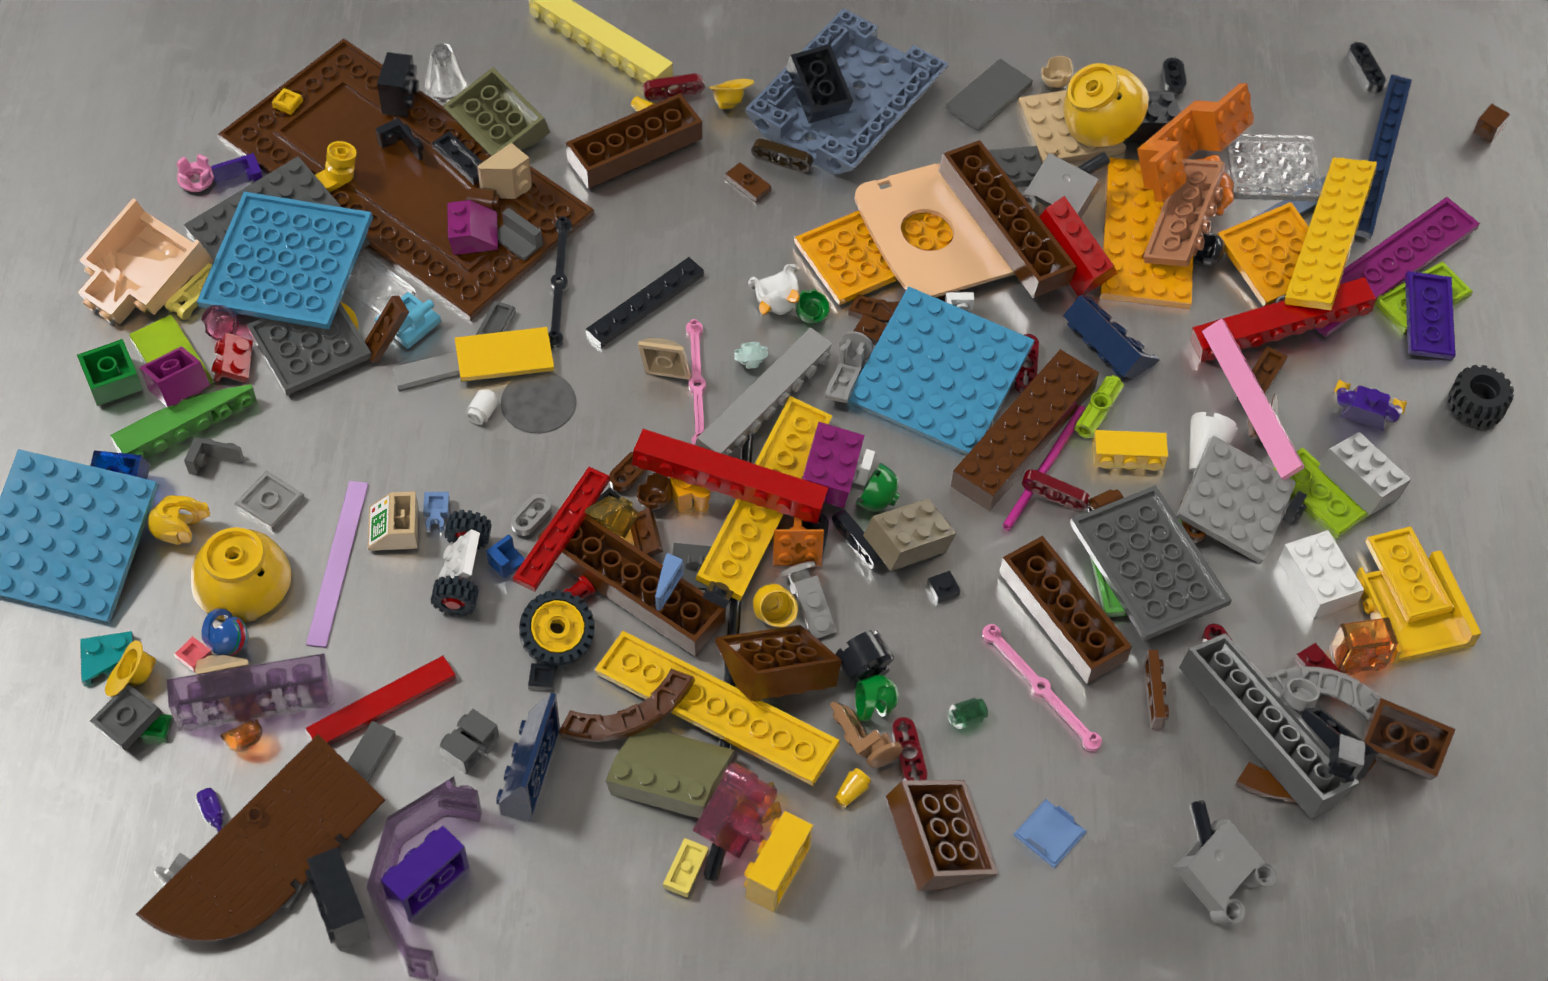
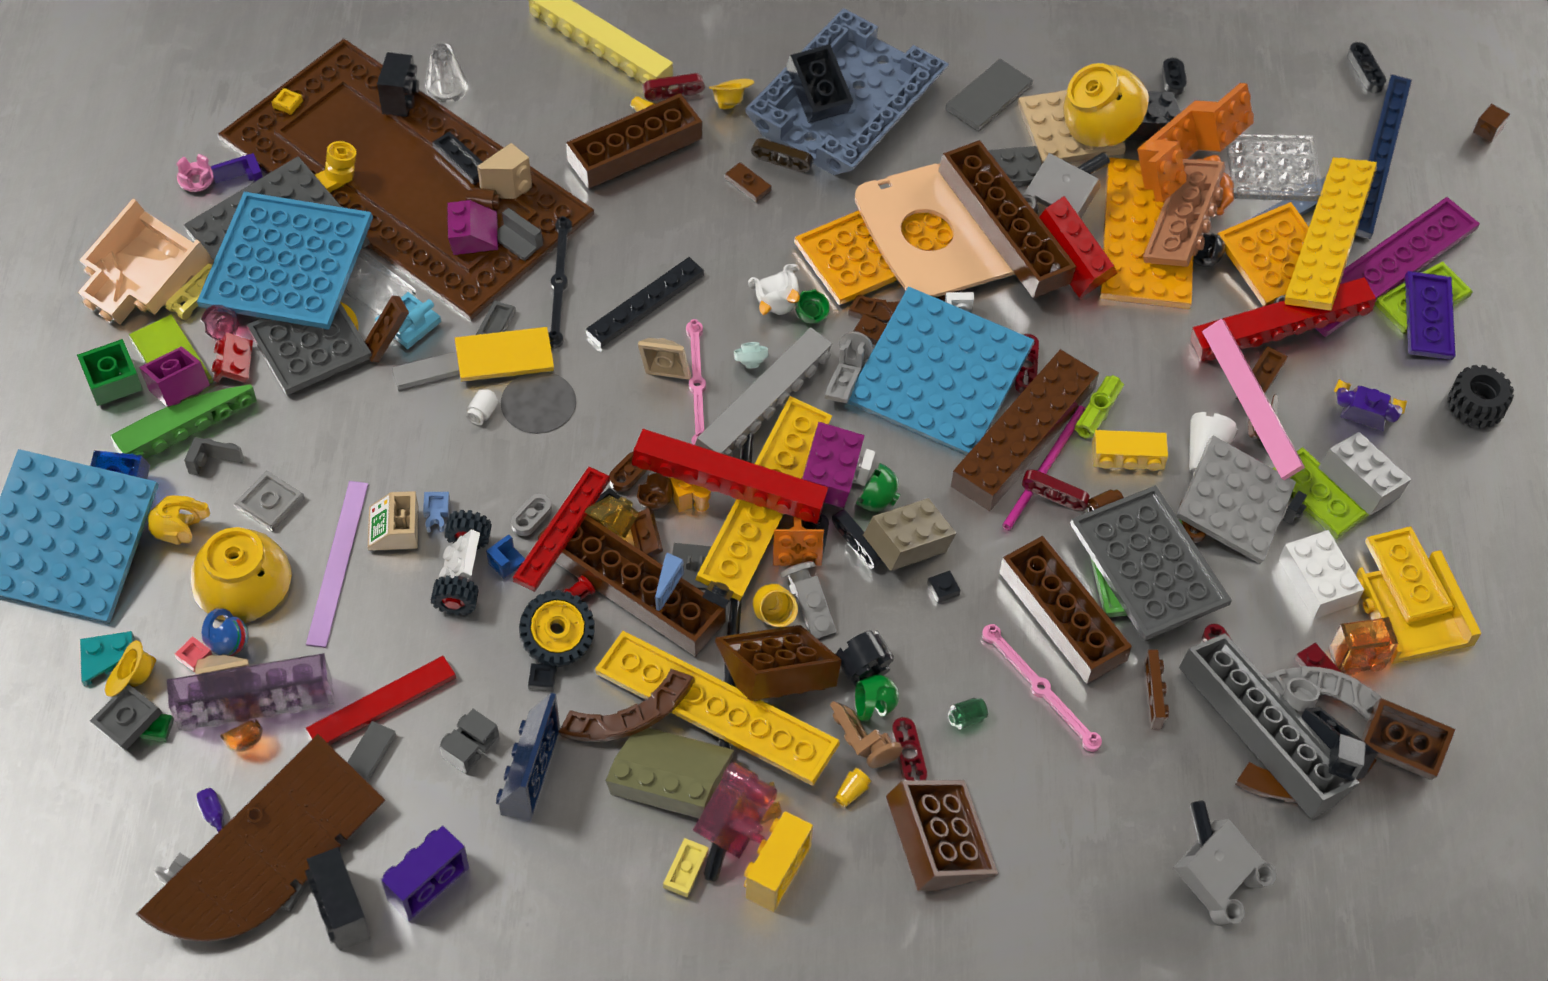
(396, 131): black bracket -> none
(400, 827): clear purple panel -> none
(497, 114): olive slope -> none
(1050, 832): medium blue piece -> none
(1057, 72): tan hair -> none
(1108, 338): dark blue wedge -> none

